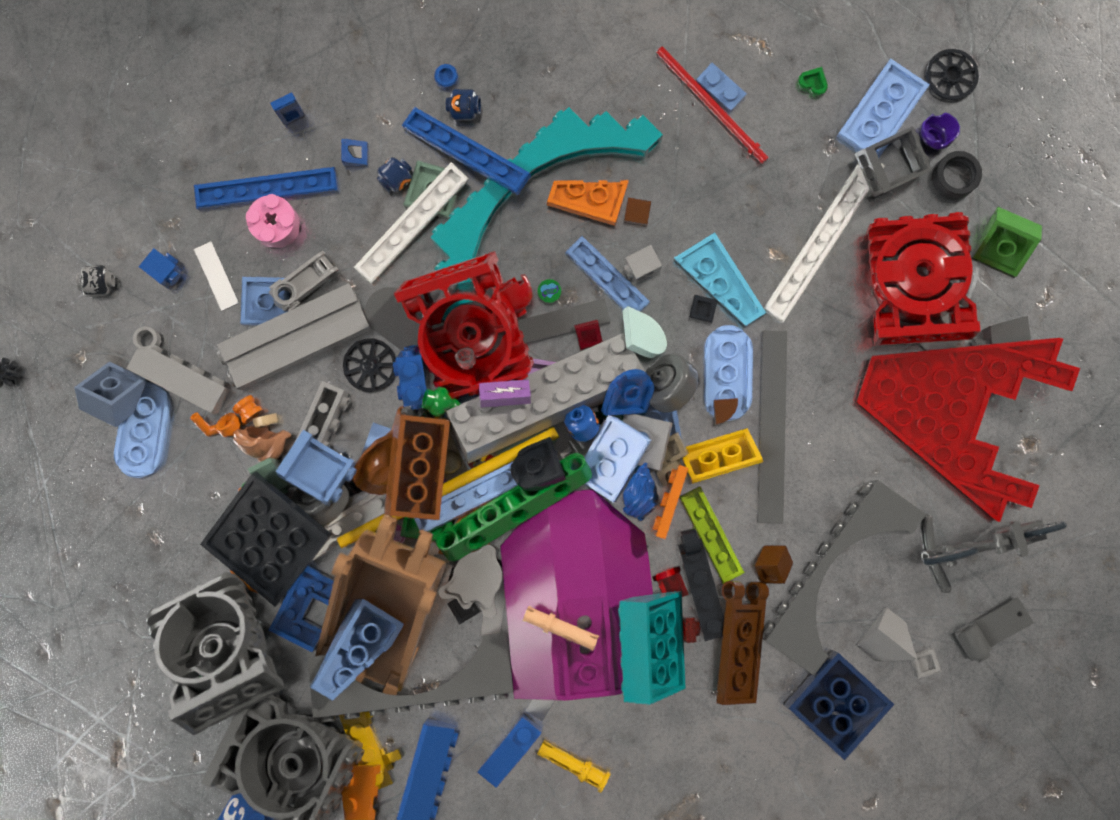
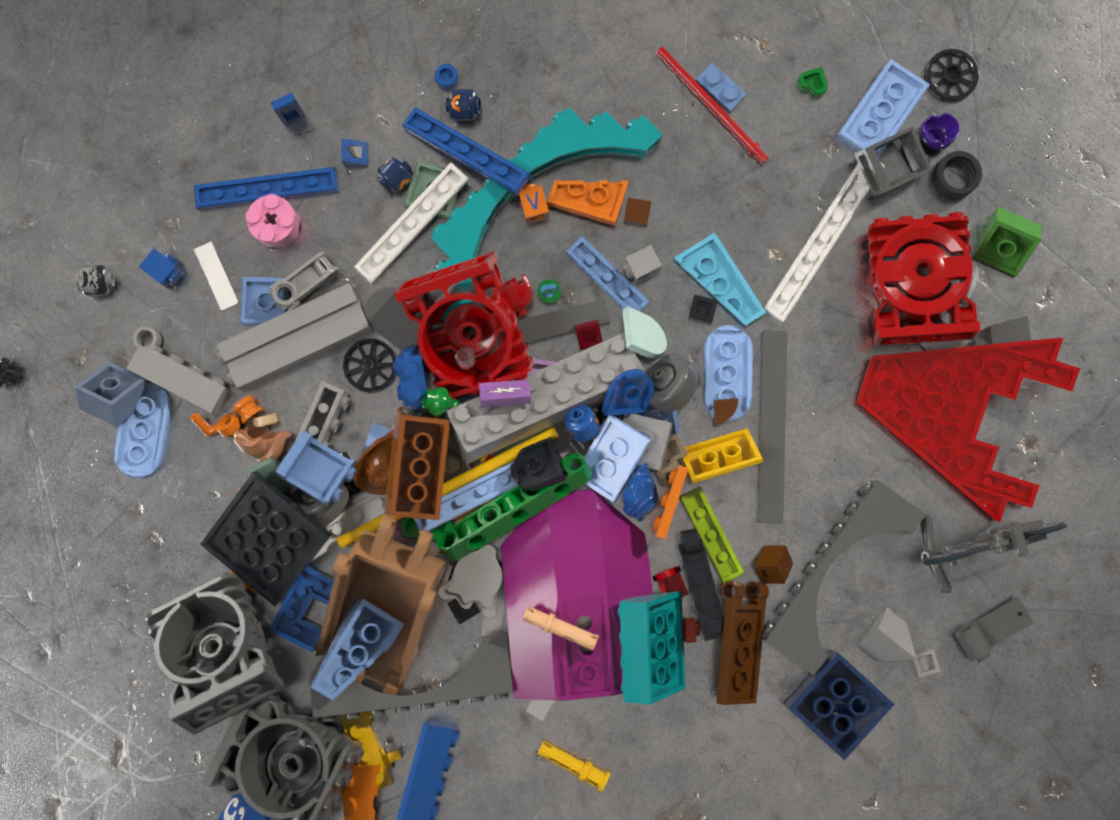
(510, 750): blue slope -> none
(533, 203): none -> orange brick

